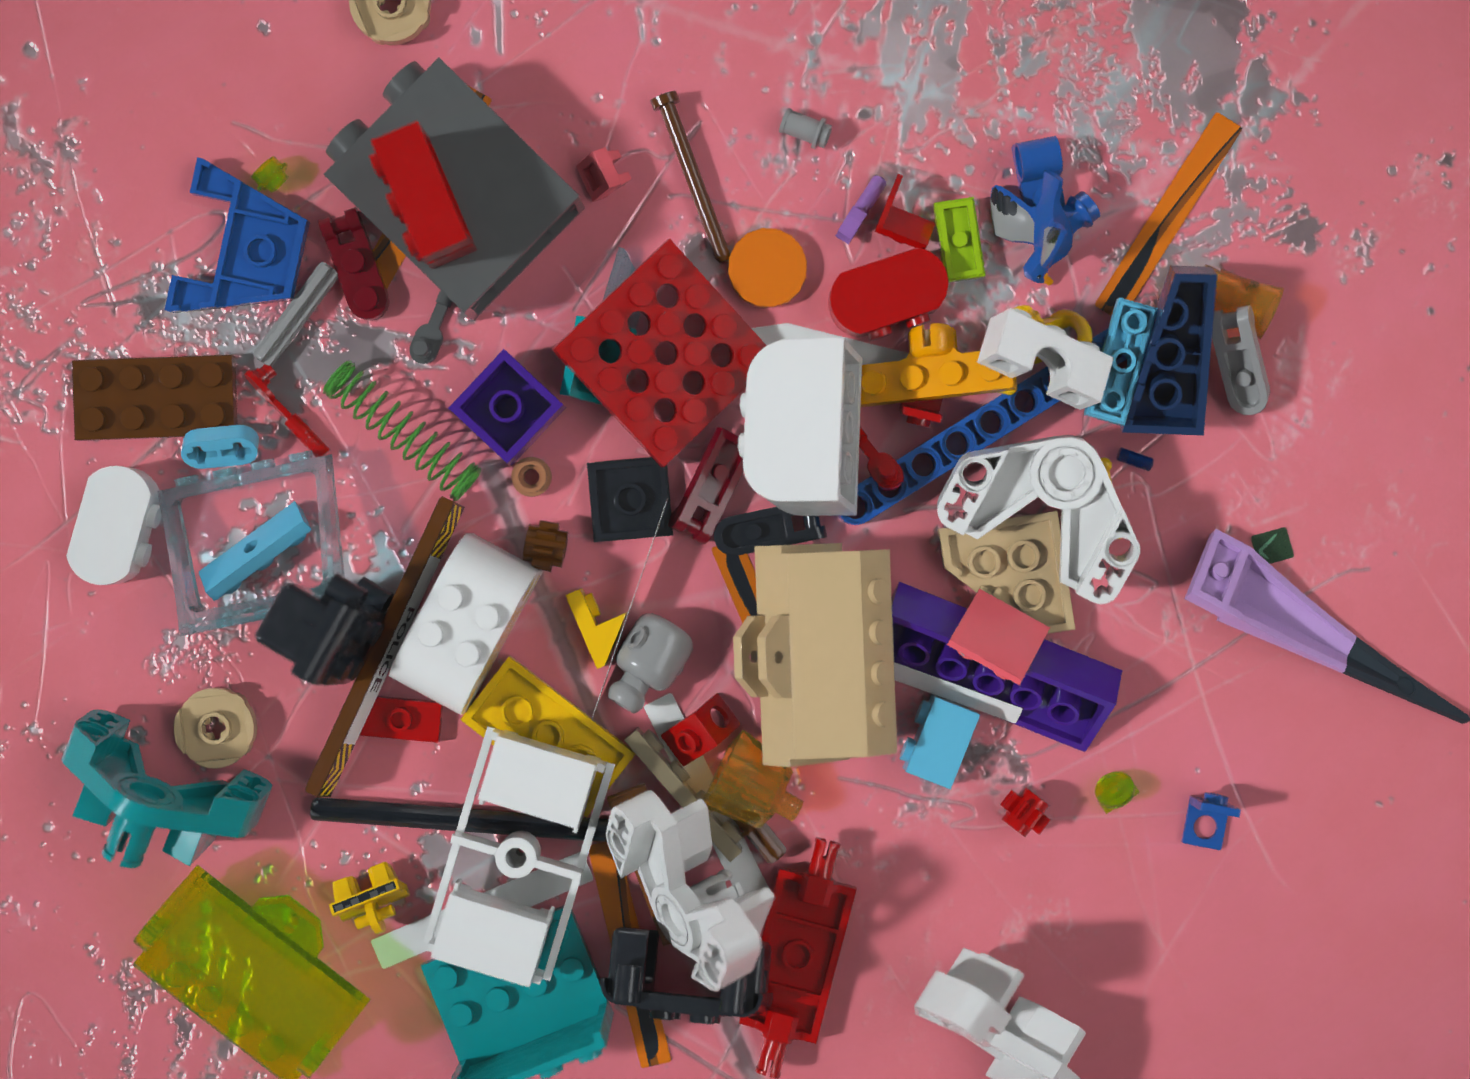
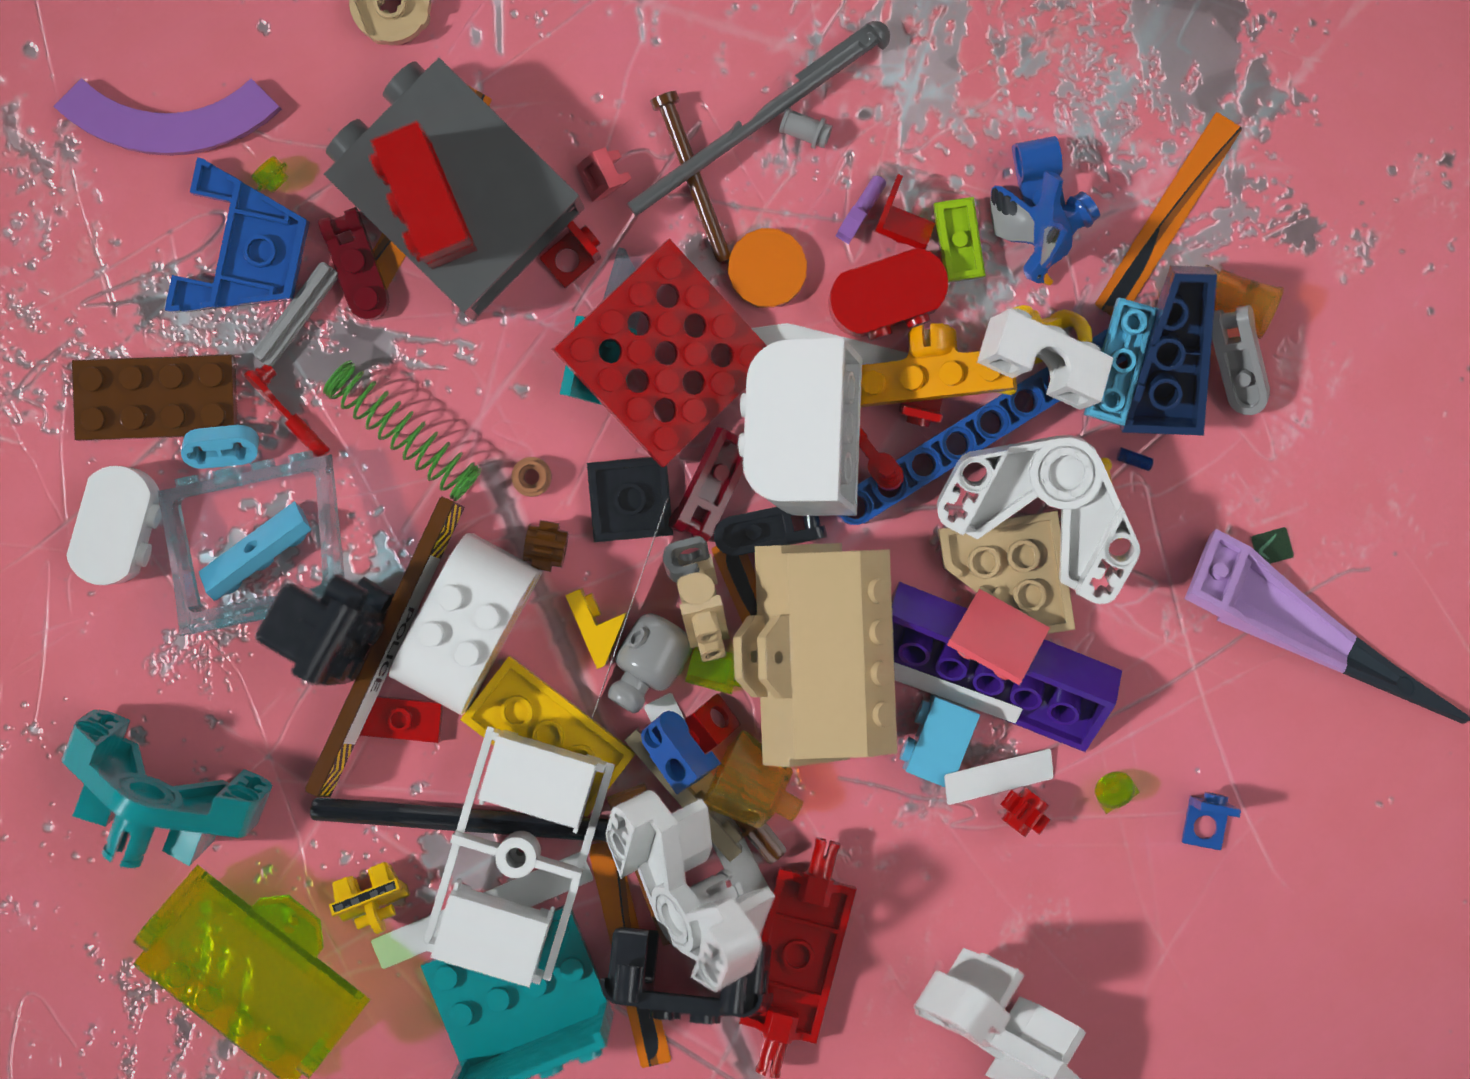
(168, 132): none -> medium lavender tile
(201, 745): tan plate -> none
(429, 337): dark grey piece -> none
(507, 407): dark purple brick -> none
(580, 241): none -> red bracket
(676, 751): none -> blue leg
(700, 604): none -> tan hips
(713, 674): none -> clear neon green brick
(809, 78): none -> dark grey bar
(998, 776): none -> white sticker

